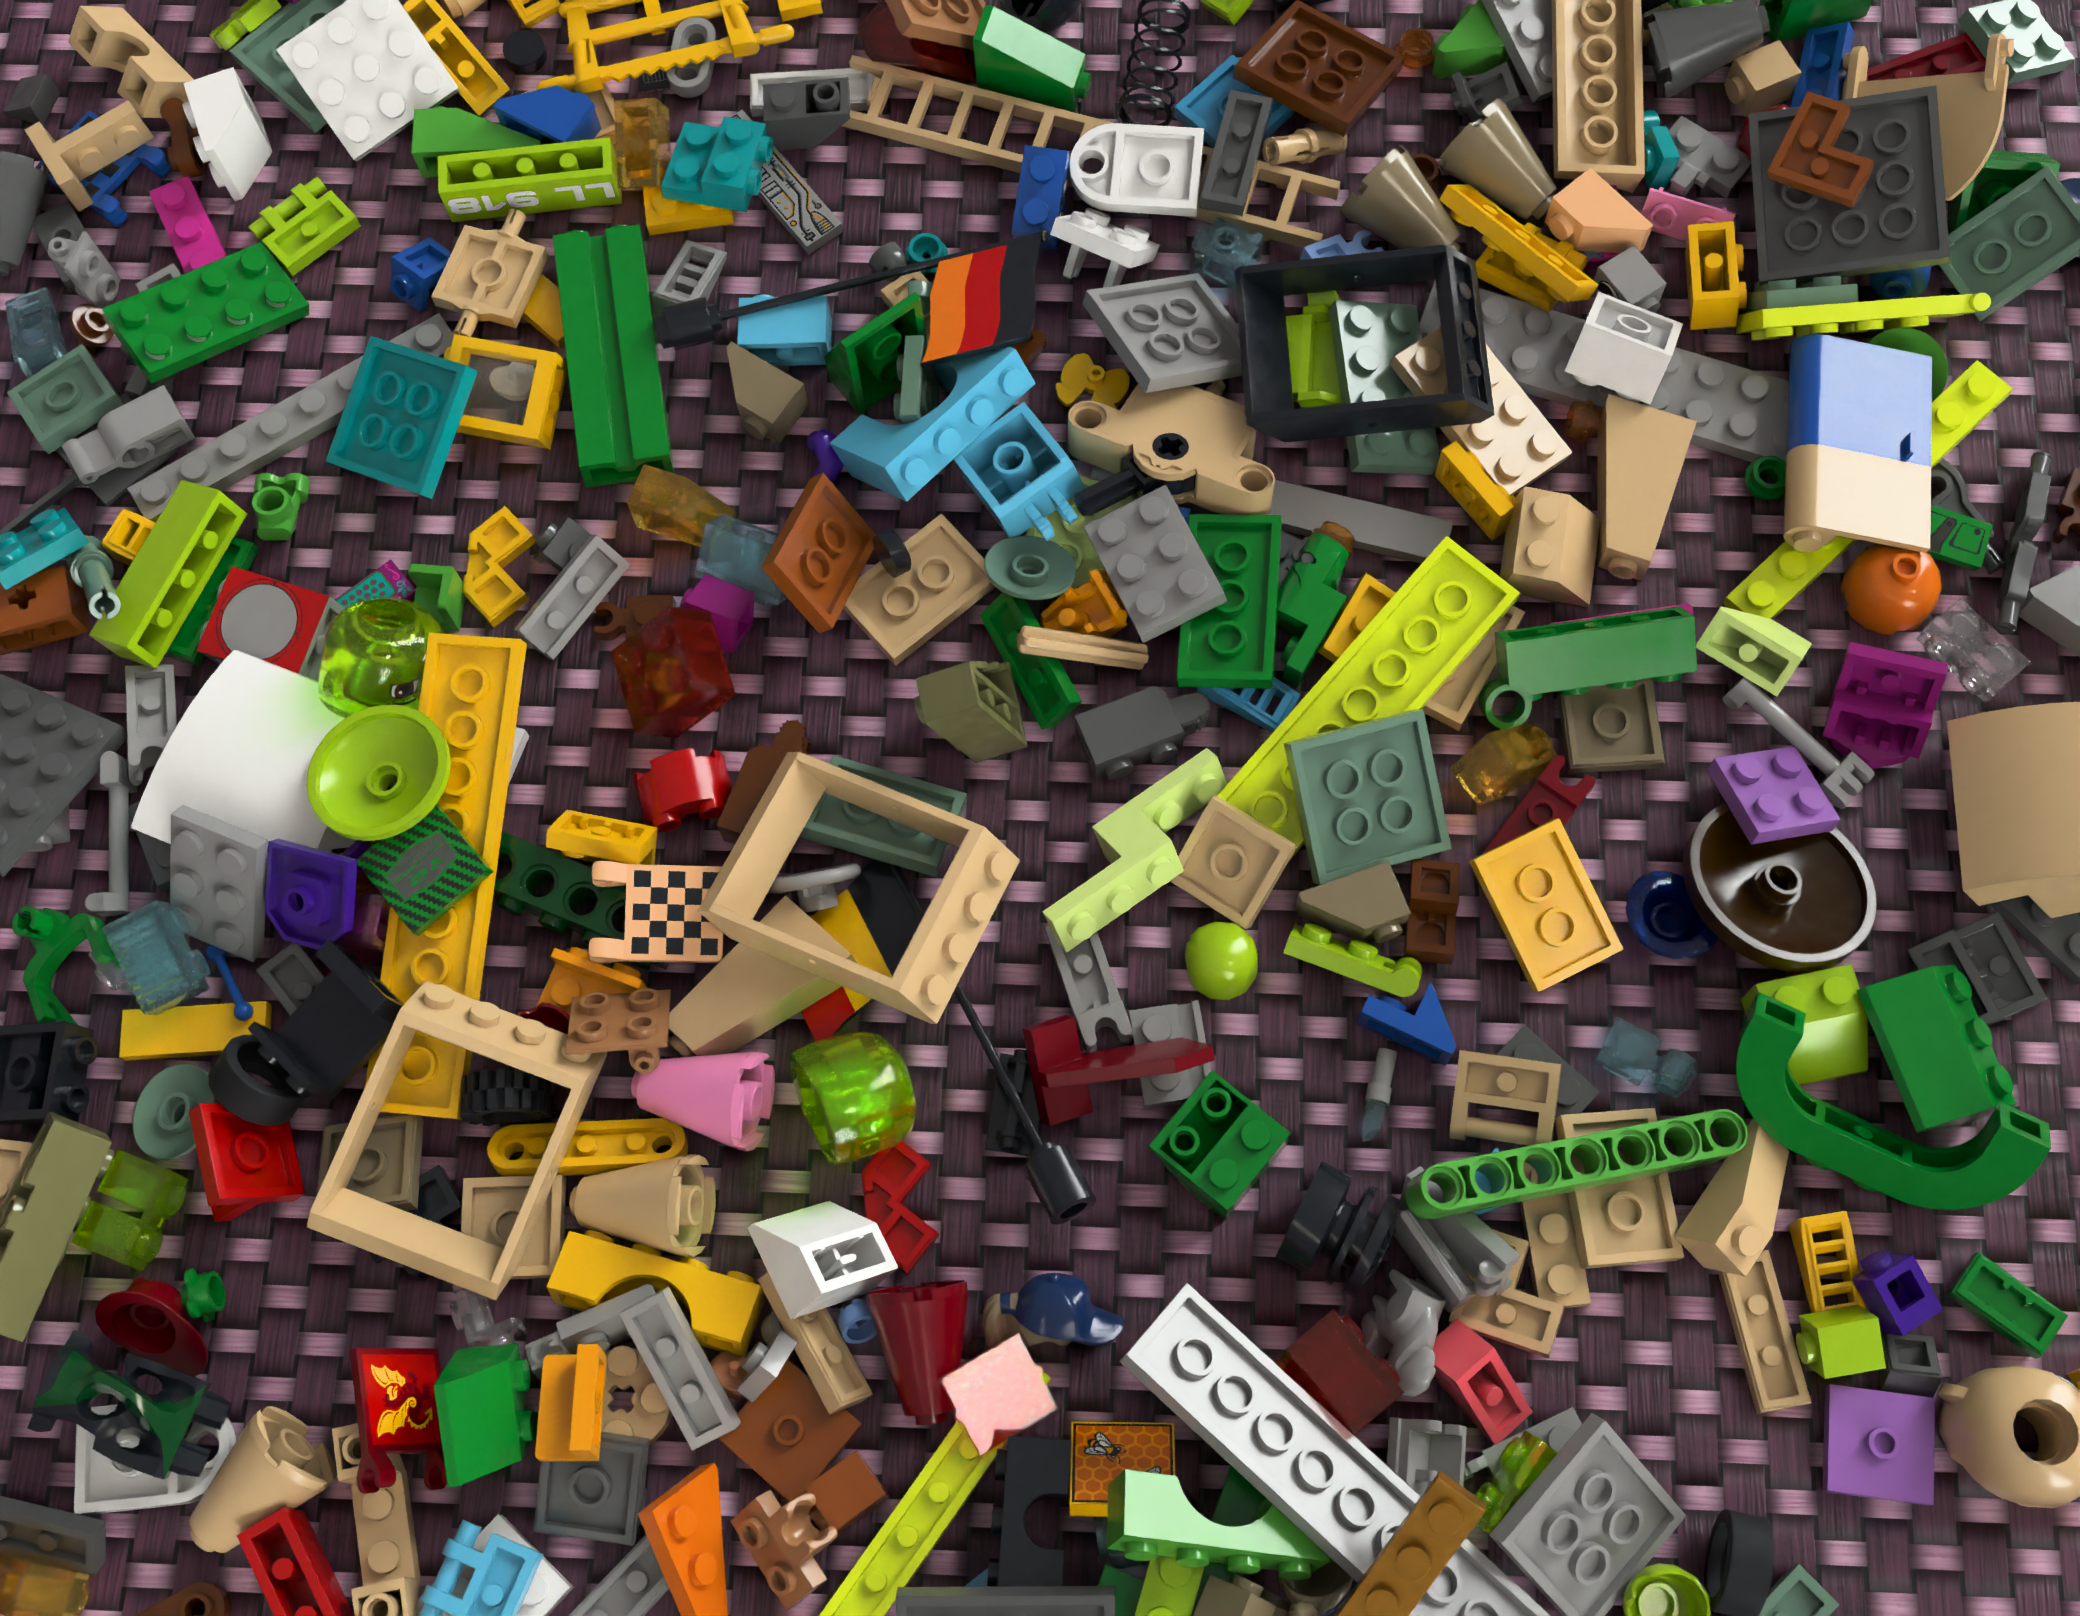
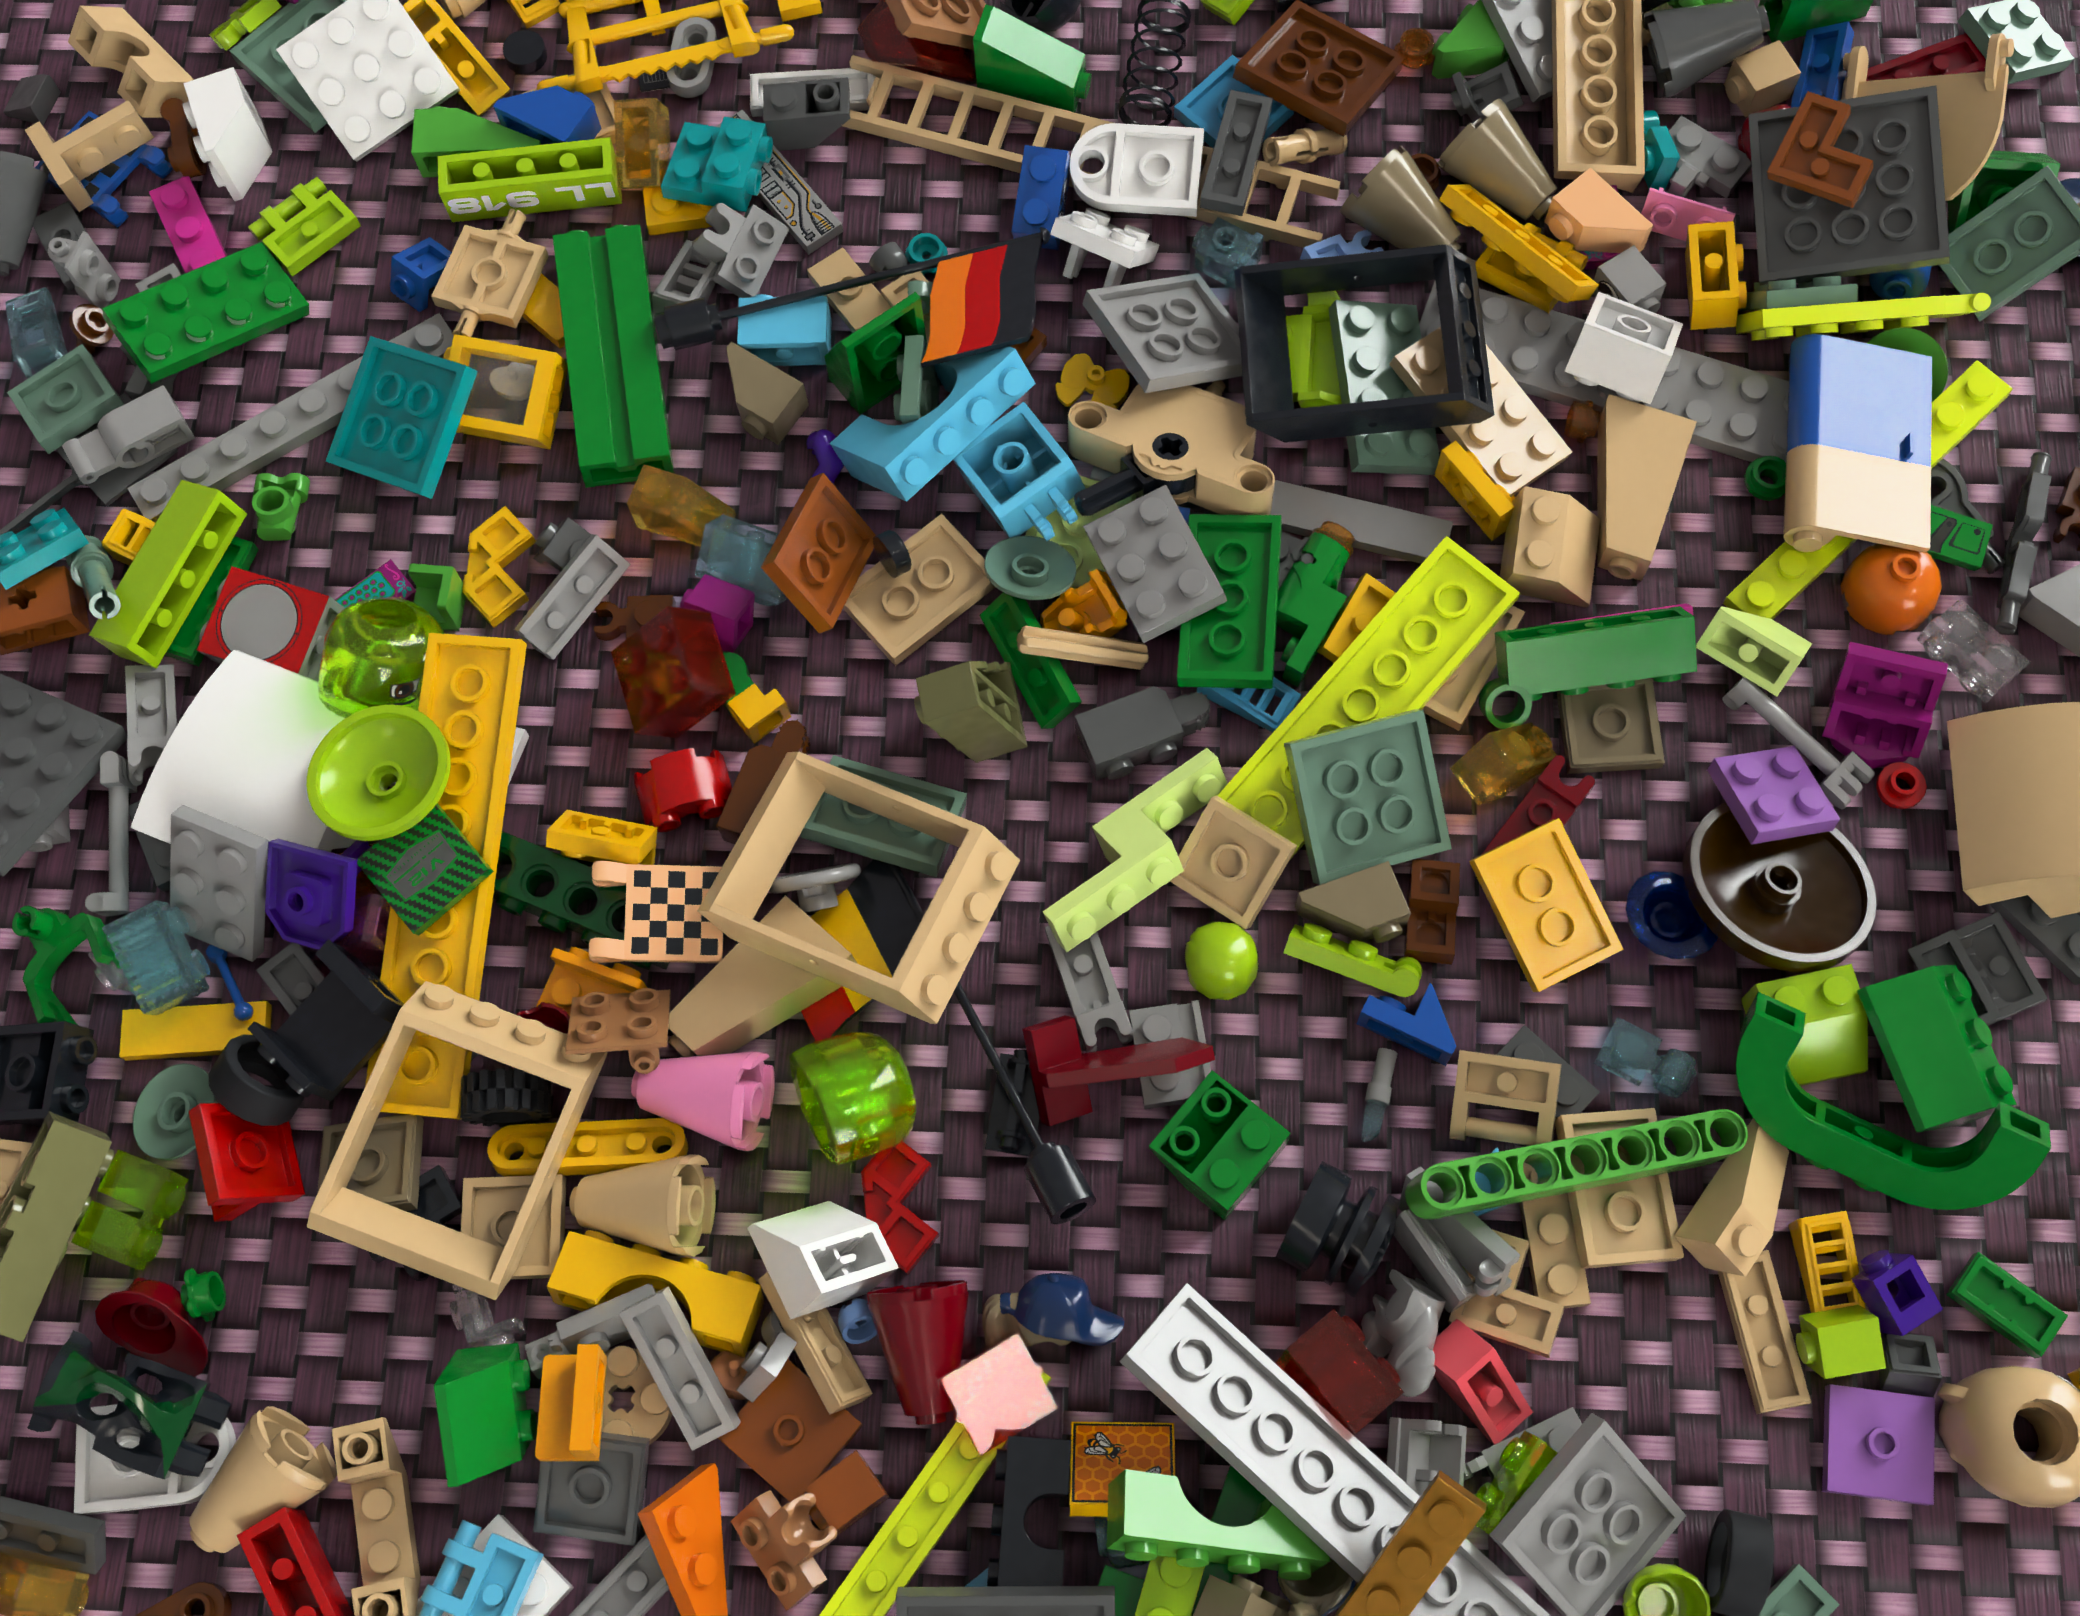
(396, 1413): flag -> none
(743, 247): none -> light grey plate
(749, 707): none -> yellow leg
(854, 305): none -> tan plate
(1895, 796): none -> red plate

